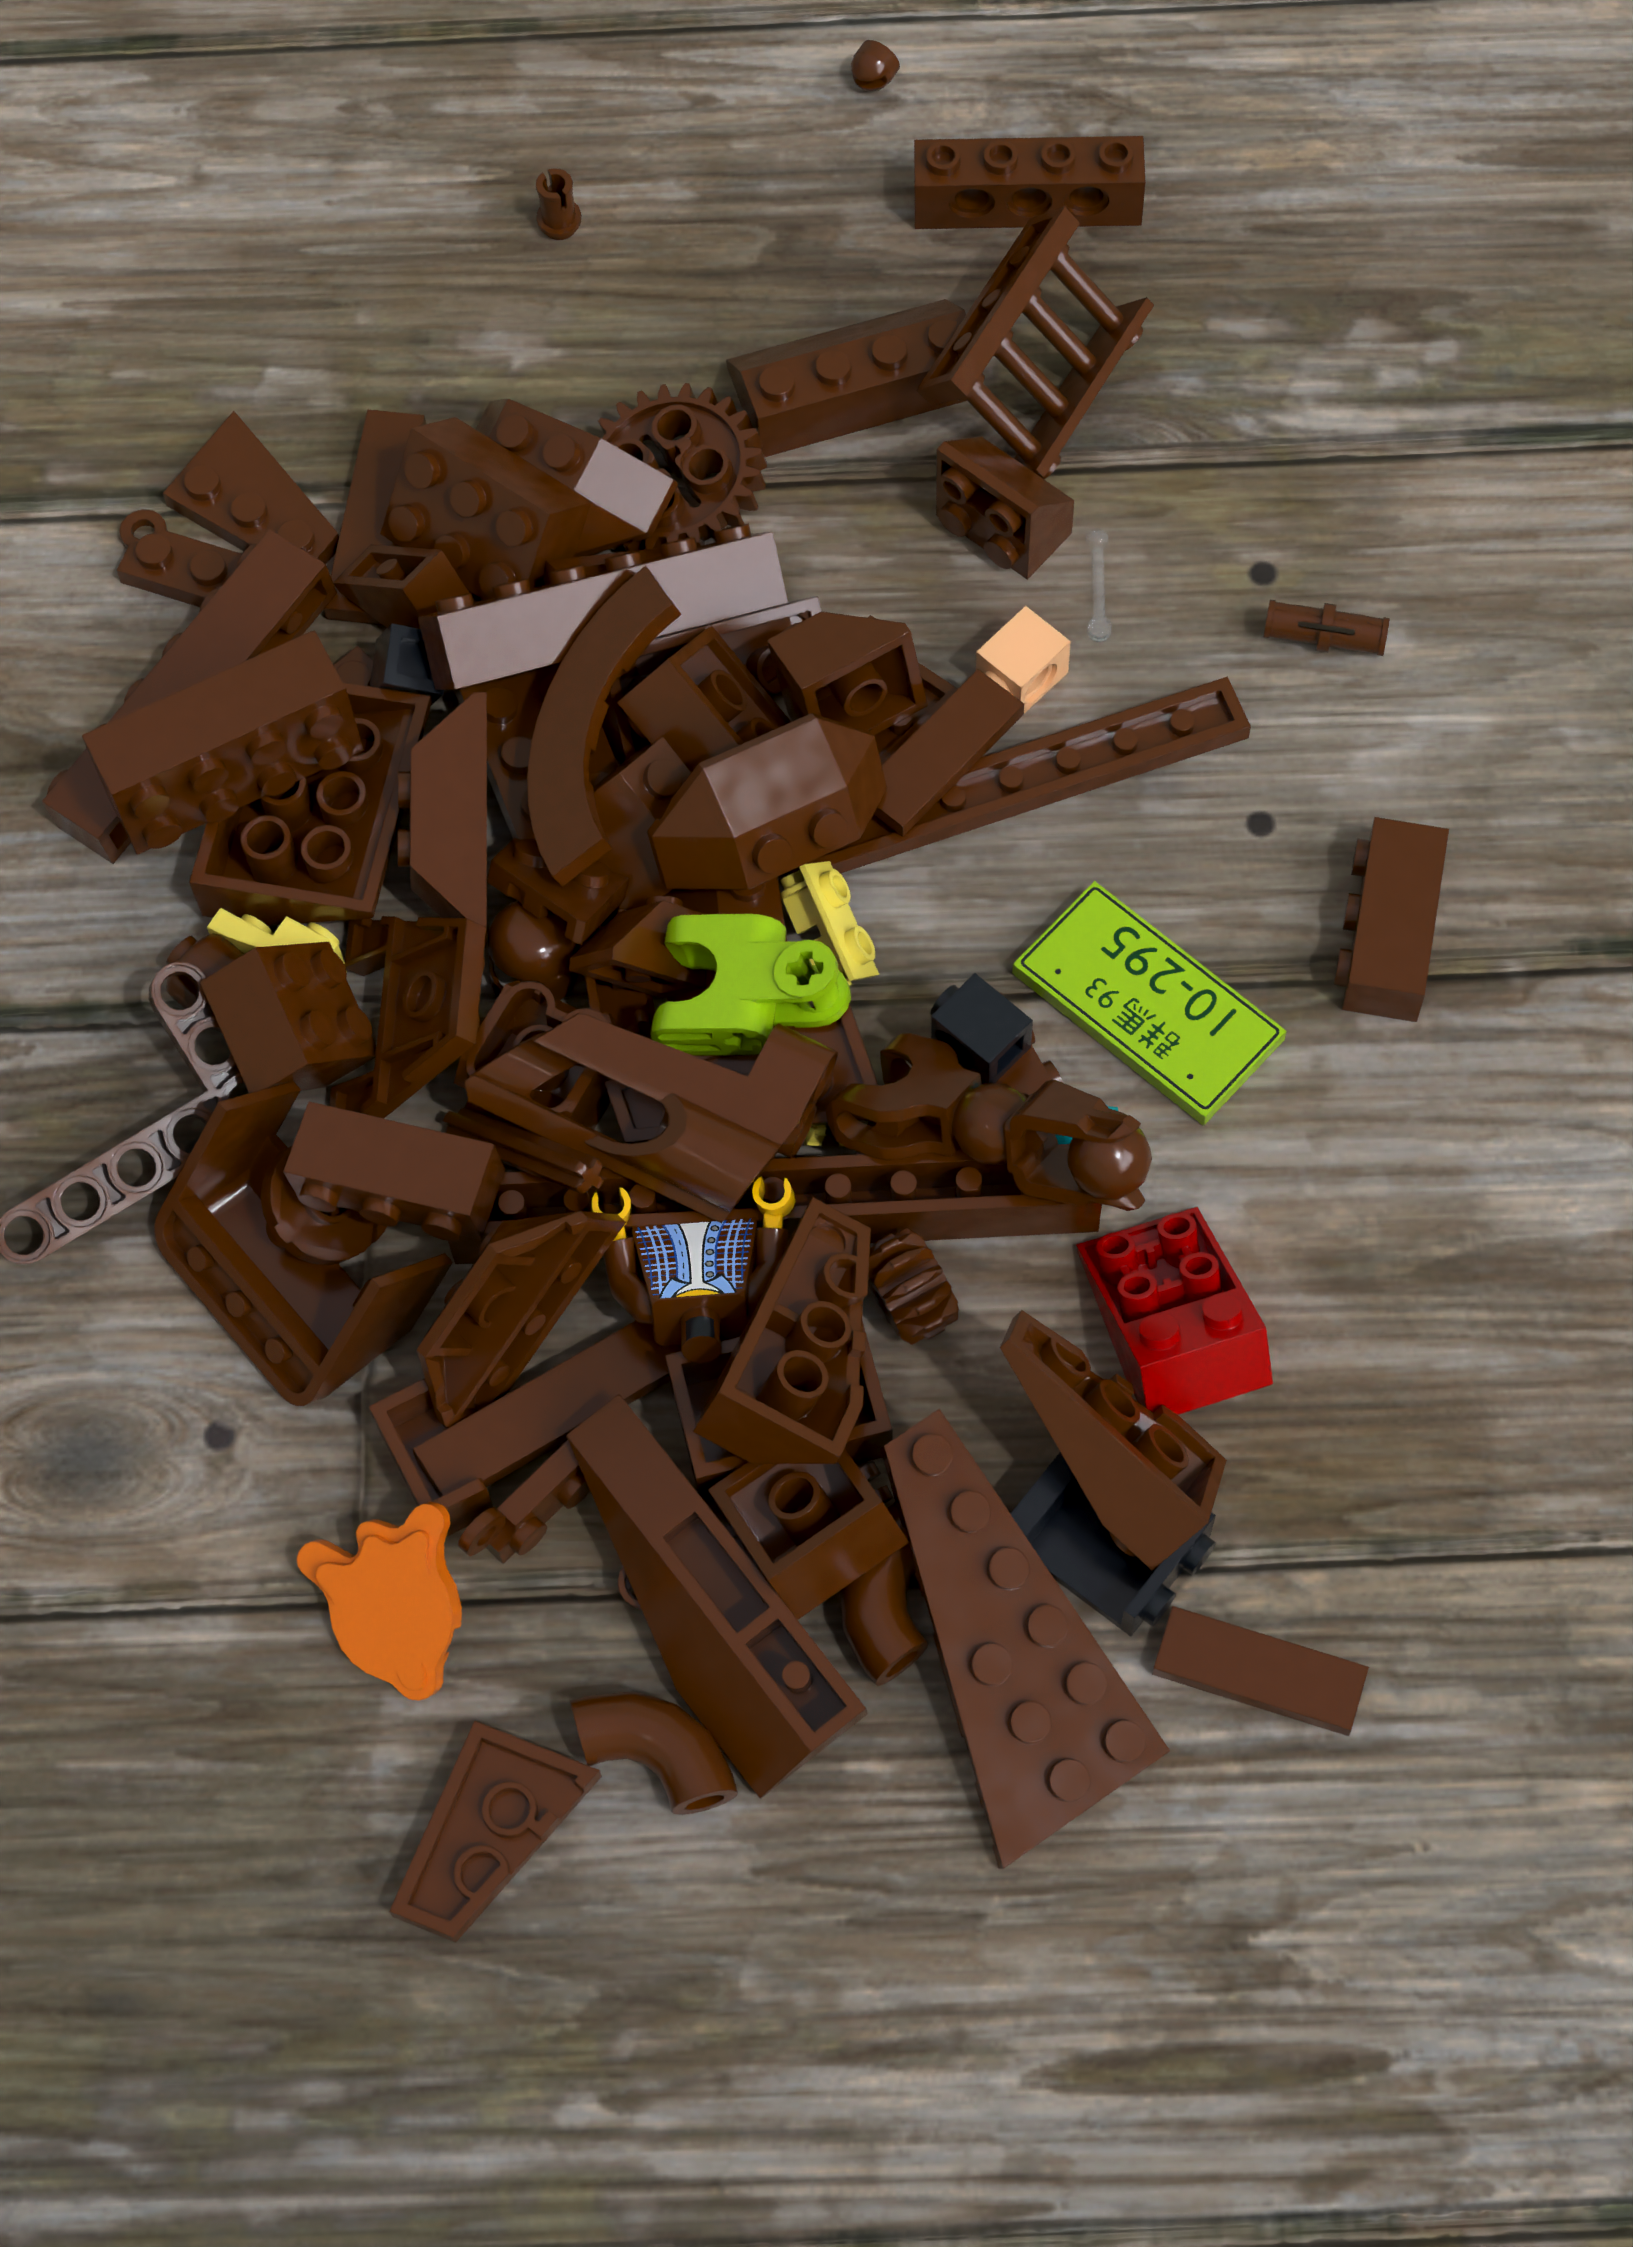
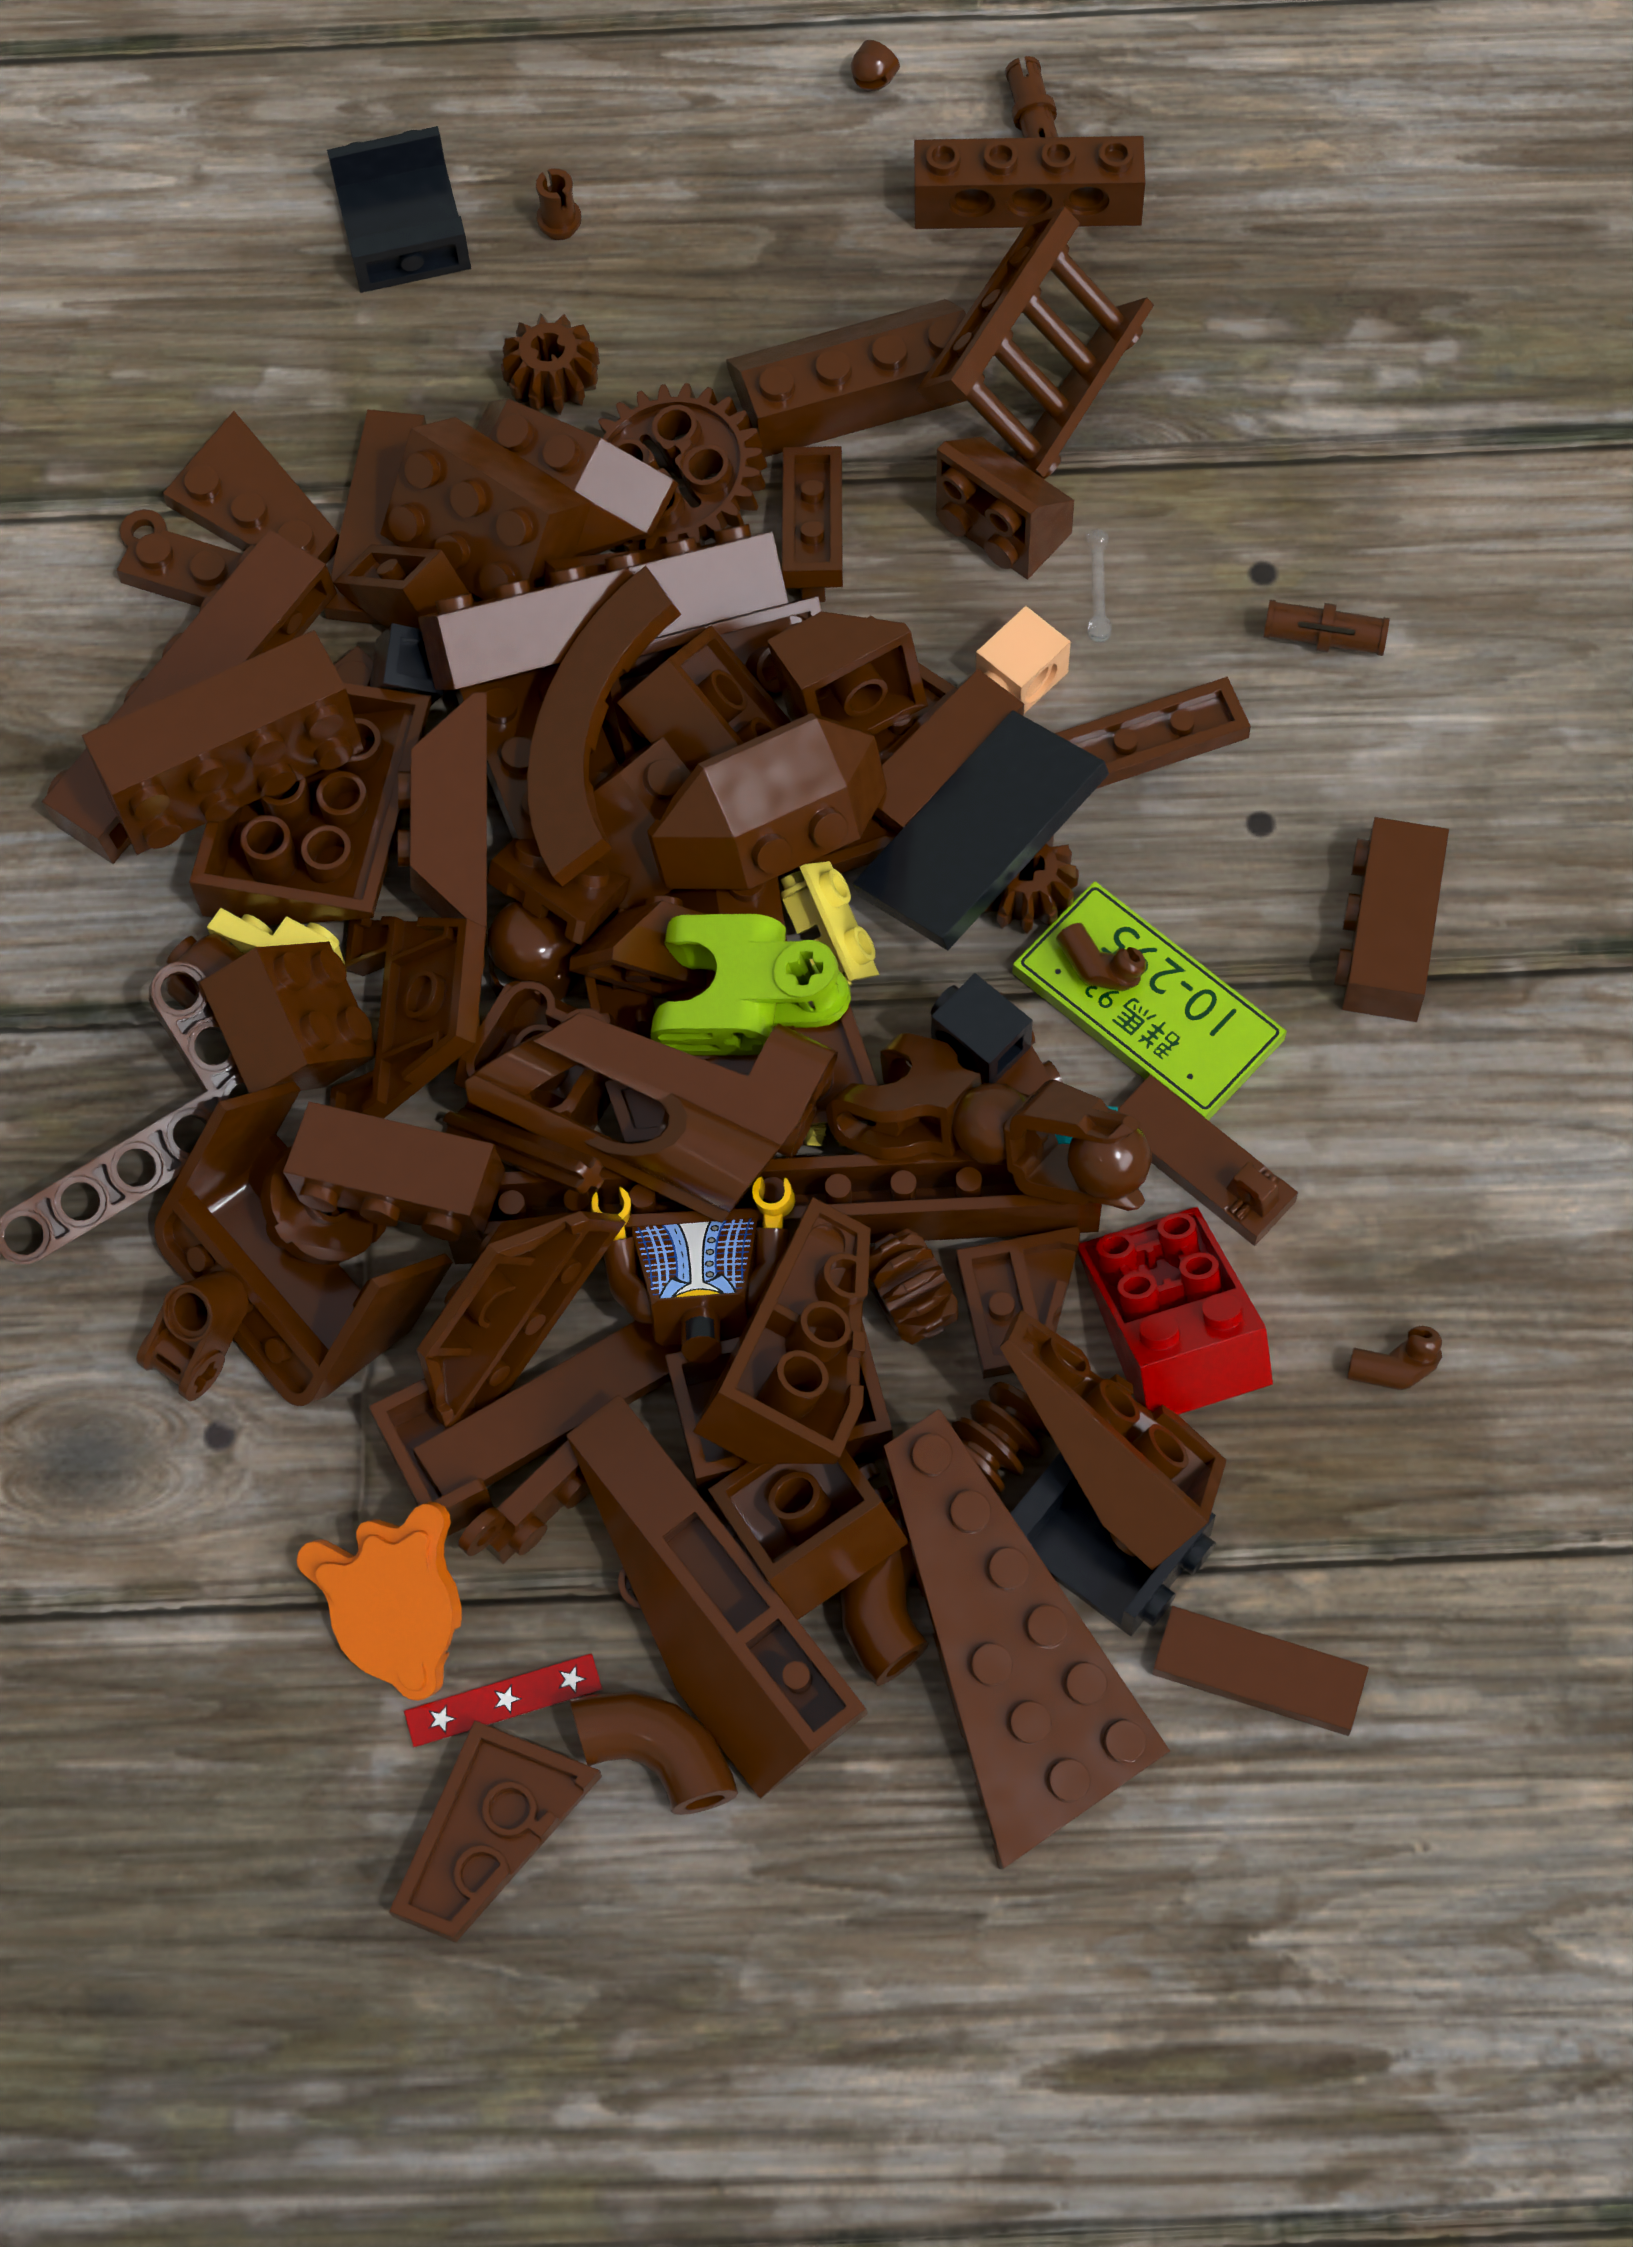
(192, 1341): none -> reddish brown piece
(399, 209): none -> black panel
(503, 1700): none -> red sticker
(550, 363): none -> reddish brown gear
(812, 519): none -> reddish brown hinge
(980, 829): none -> black tile
(1000, 1431): none -> reddish brown piece
(1013, 1277): none -> reddish brown wing
(1033, 108): none -> reddish brown pin
(1042, 896): none -> reddish brown gear
(1098, 968): none -> reddish brown arm
(1209, 1162): none -> reddish brown hinge
(1403, 1365): none -> reddish brown arm

